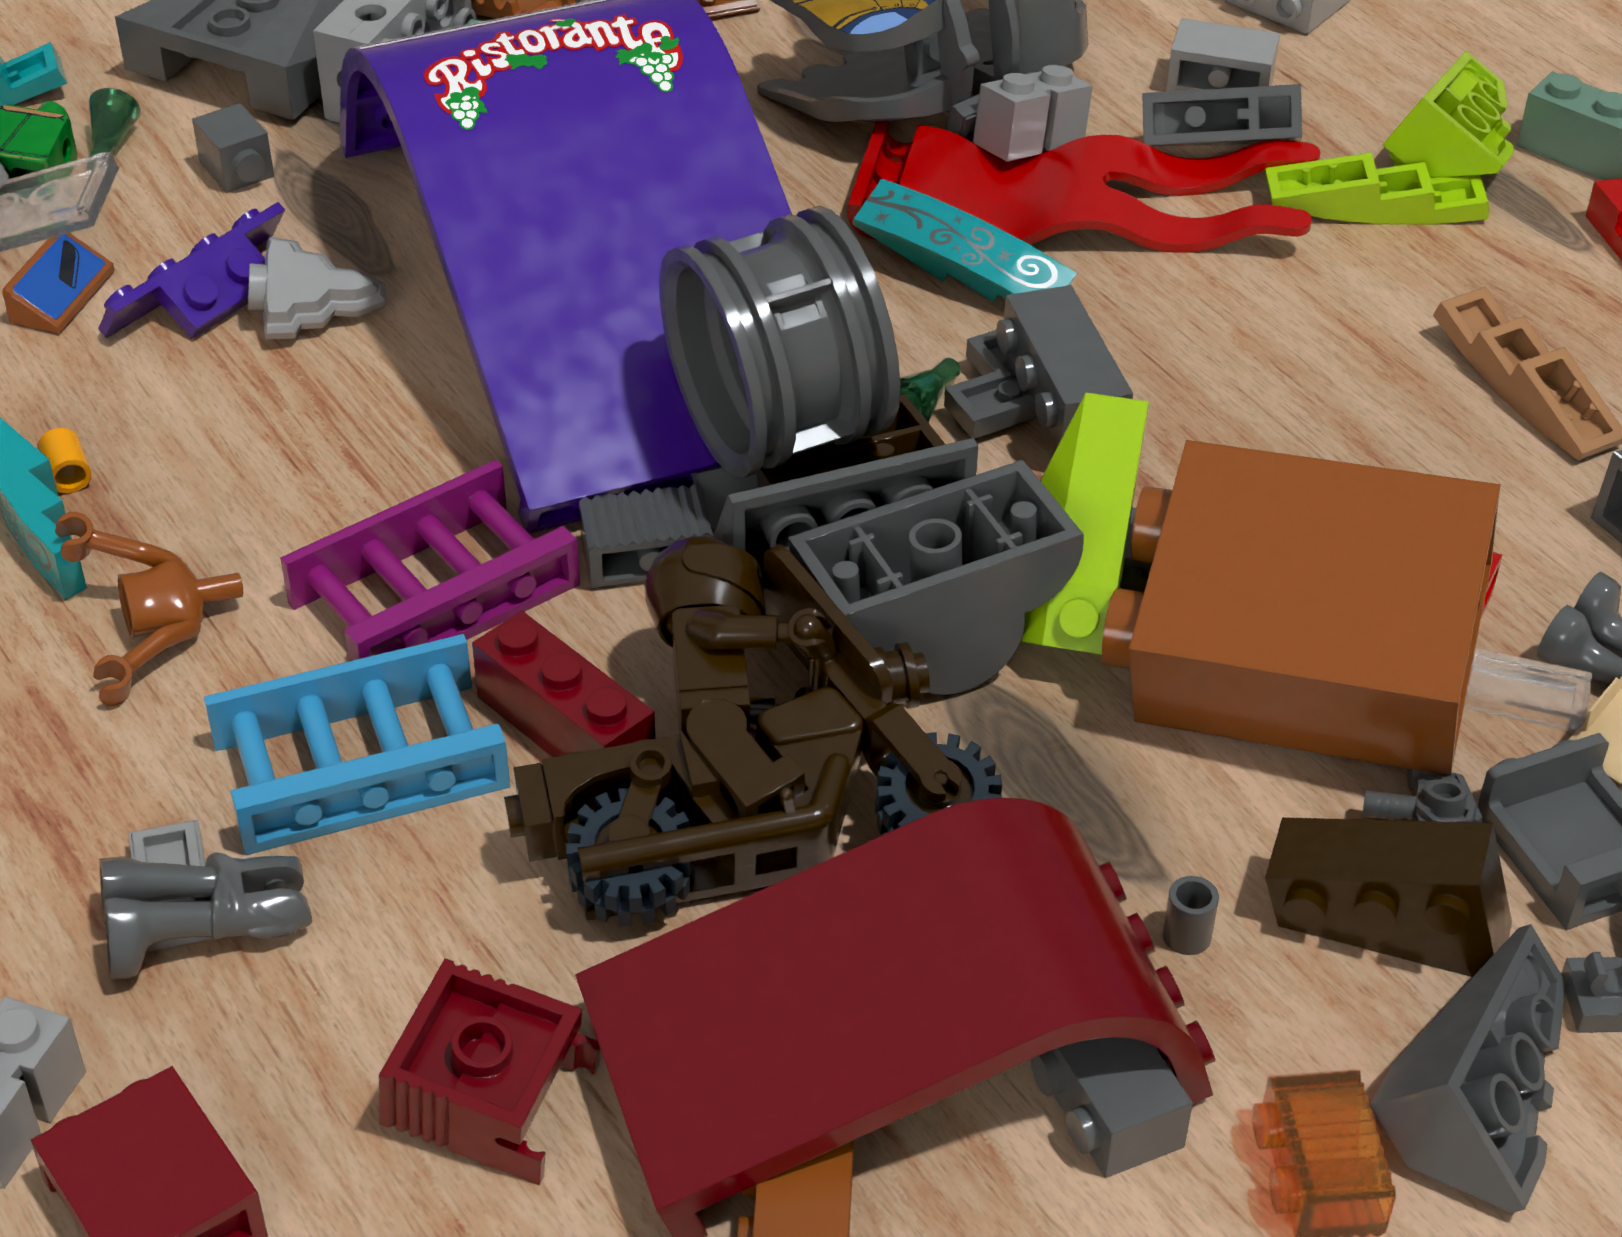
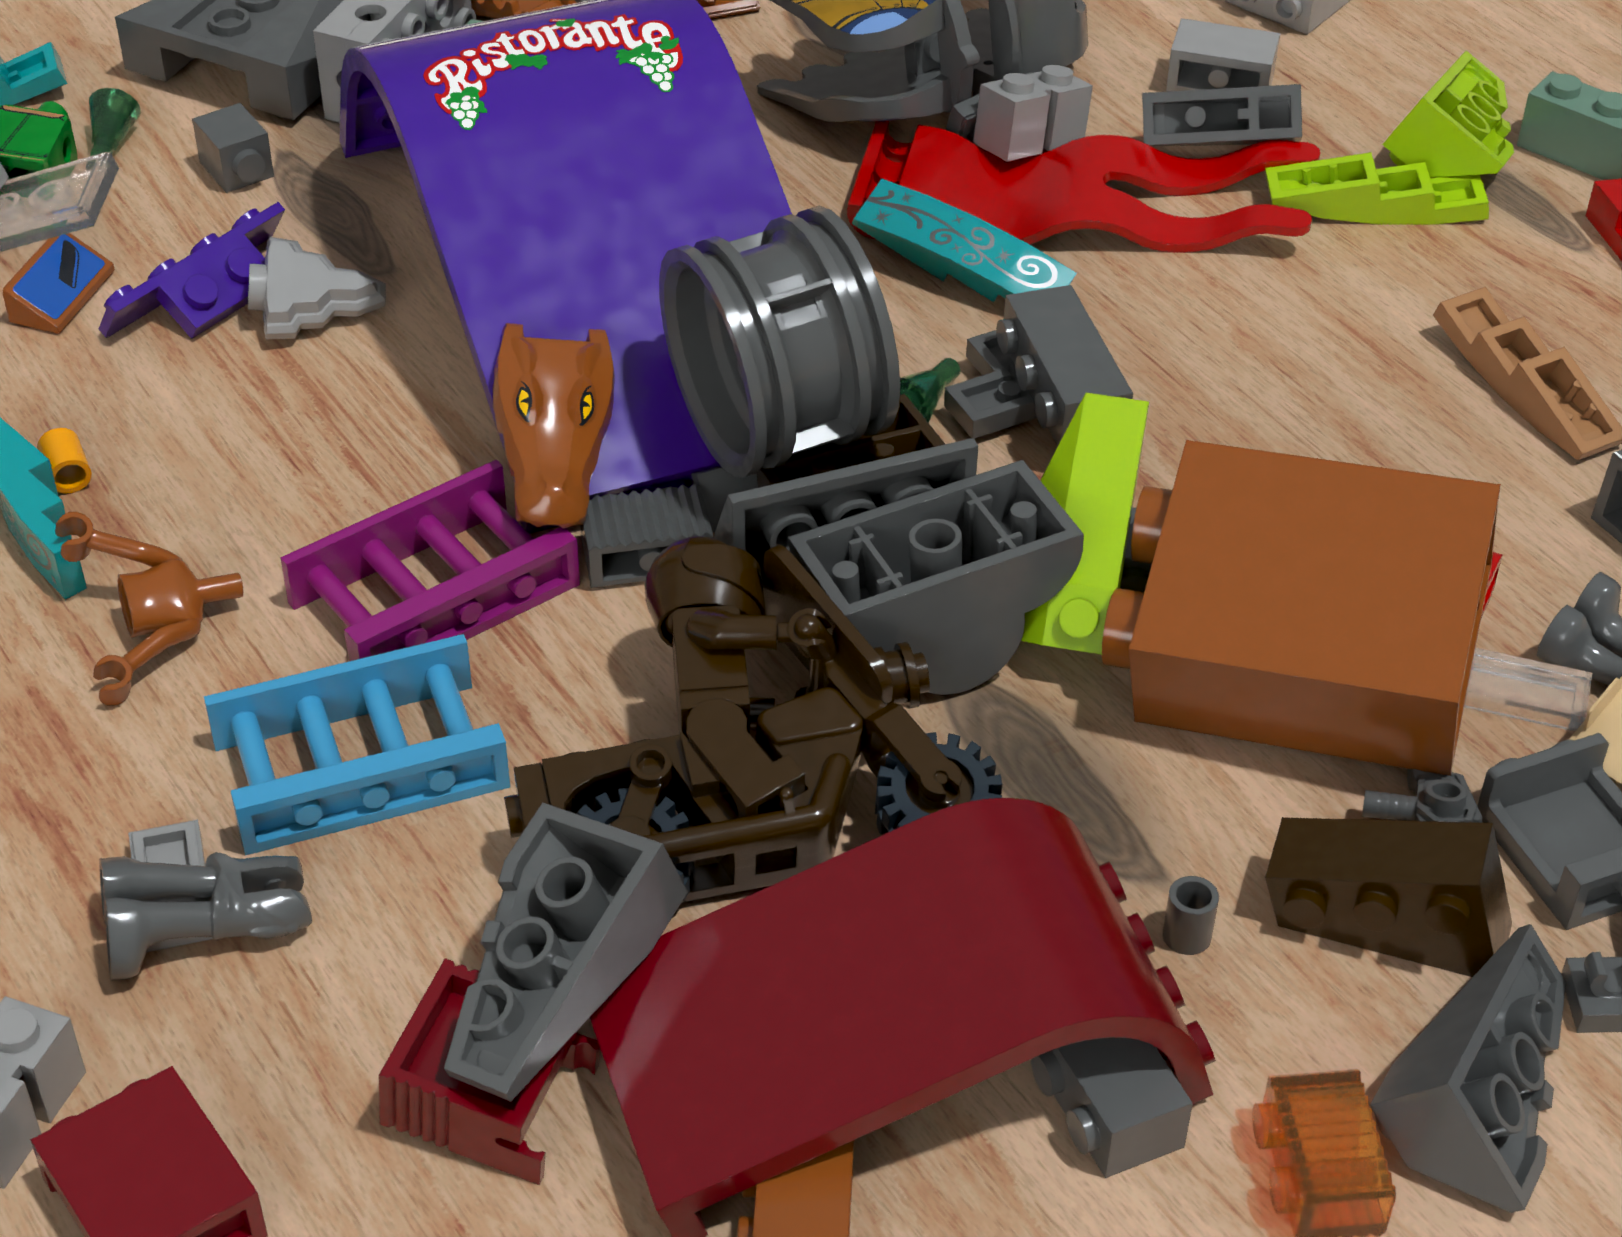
(553, 413): none -> dark orange animal
(554, 691): dark red brick -> none
(568, 930): none -> dark grey wedge

